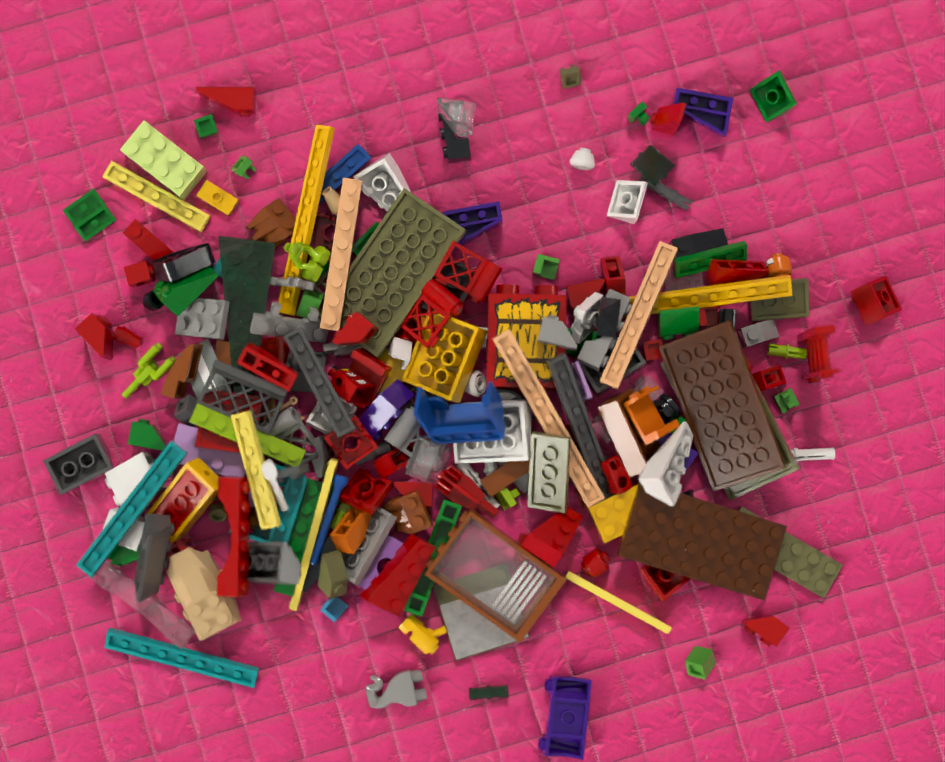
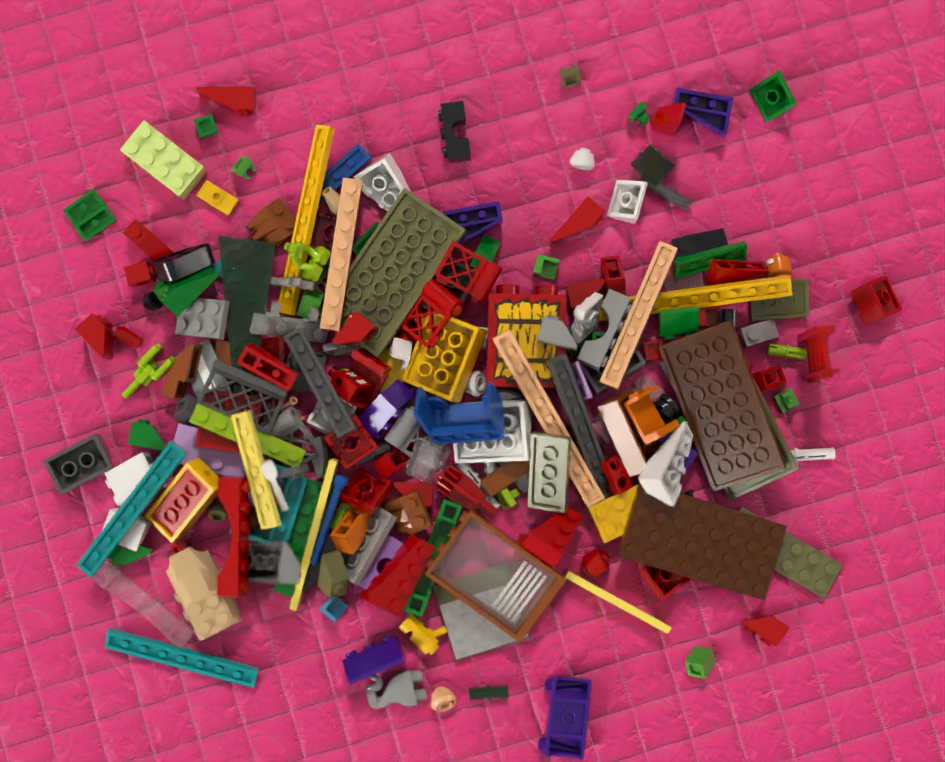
(152, 555): dark grey slope -> none
(156, 196): light yellow tile -> none
(373, 659): none -> dark purple slope
(442, 699): none -> light nougat cone
(458, 115): clear slope -> none
(487, 249): none -> green slope
(581, 220): none -> red slope
(608, 317): black slope -> none

